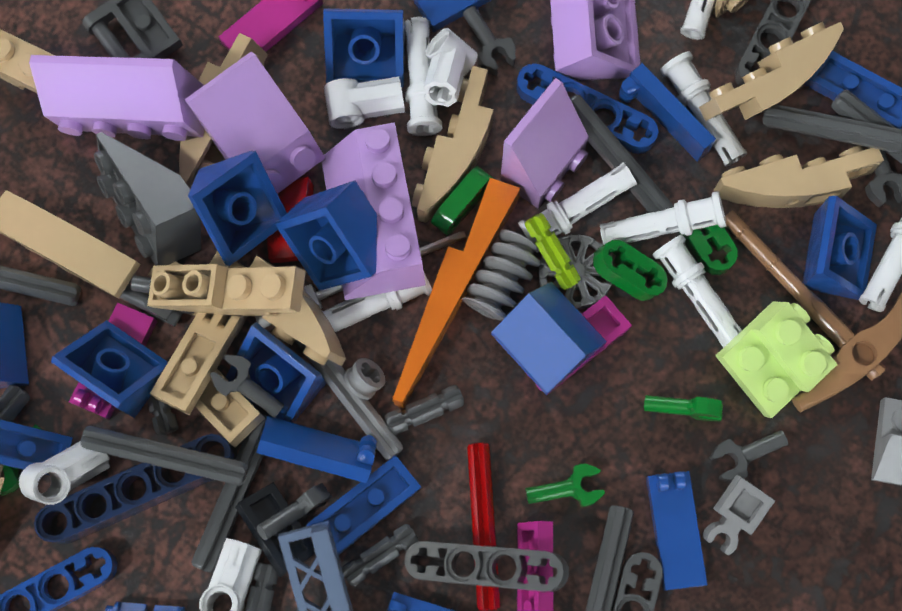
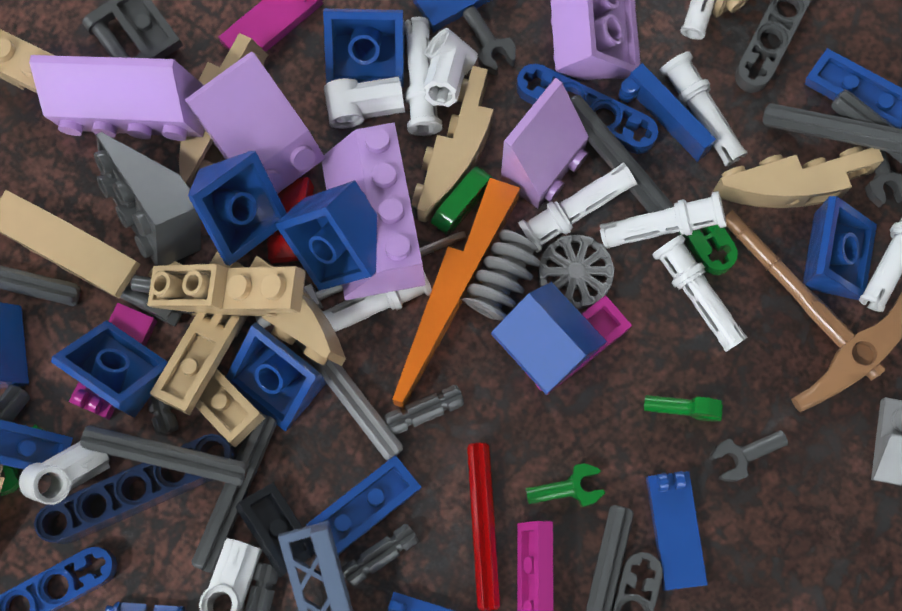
(246, 386): dark grey bar -> none
(303, 507): dark grey bar -> none
(318, 449): blue hinge -> none
(364, 378): light grey bush -> none
(485, 566): dark grey beam -> none
(552, 251): lime axle -> none
(630, 268): green beam -> none
(741, 508): light grey plate -> none
(777, 357): yellowish green plate -> none
(778, 73): tan slope -> none

